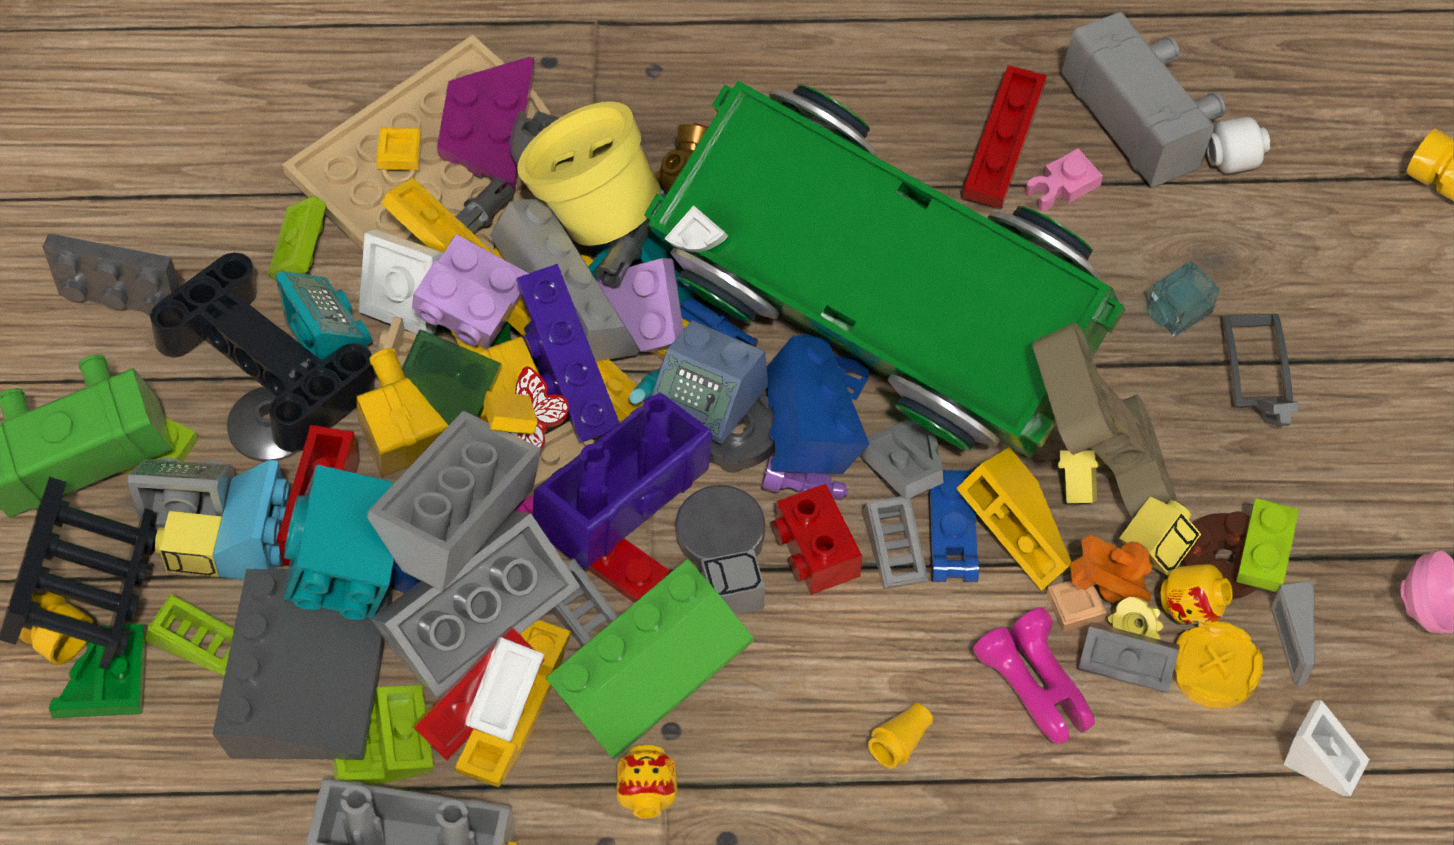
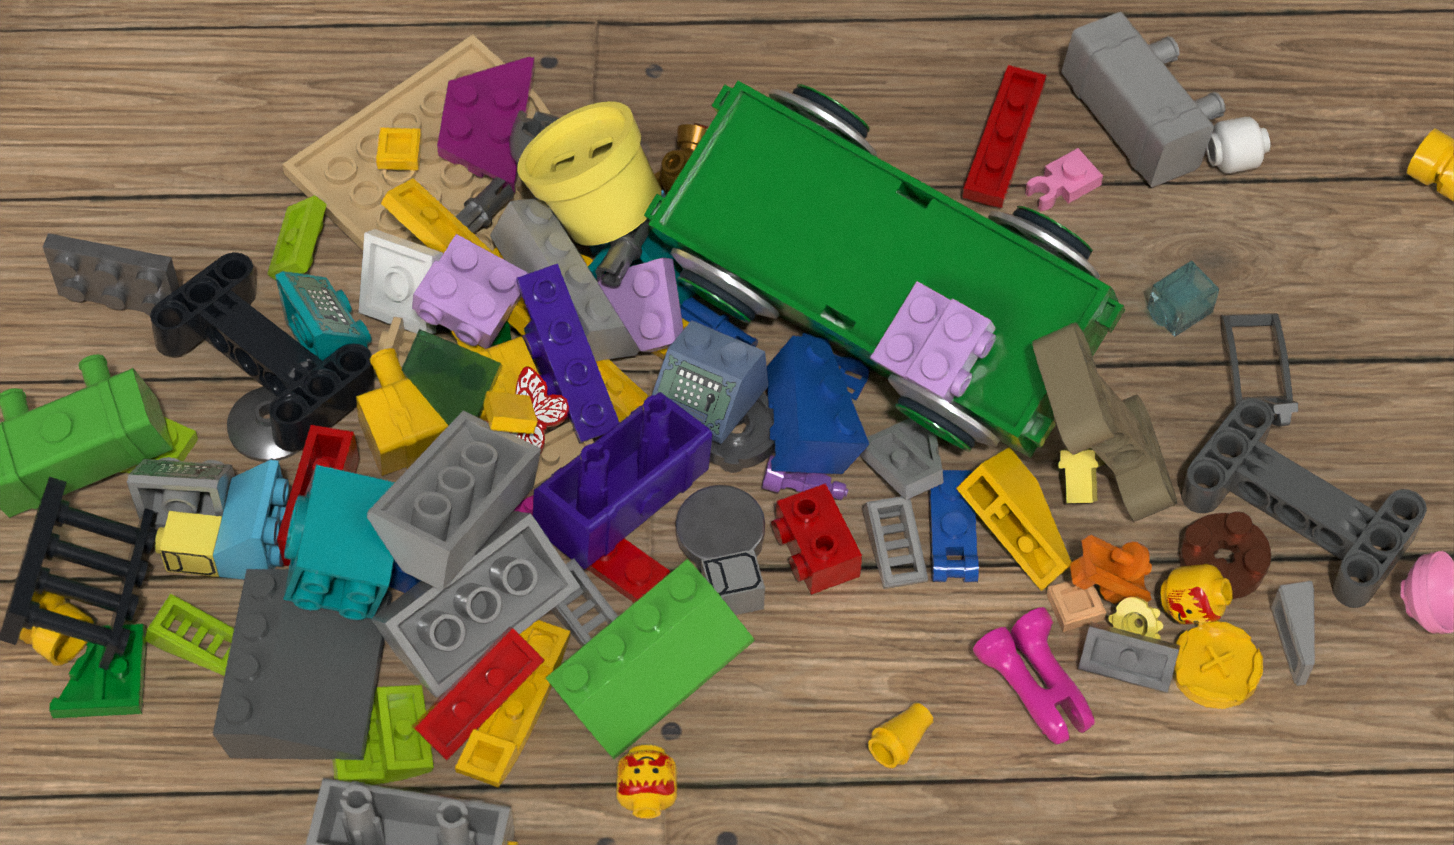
(504, 689): white tile -> none
(645, 387): teal piece -> none
(695, 233): white tile -> none
(935, 342): none -> lavender plate
(1164, 532): light yellow brick -> none
(1267, 545): lime plate -> none
(1303, 502): none -> dark grey beam
(1326, 752): white slope -> none

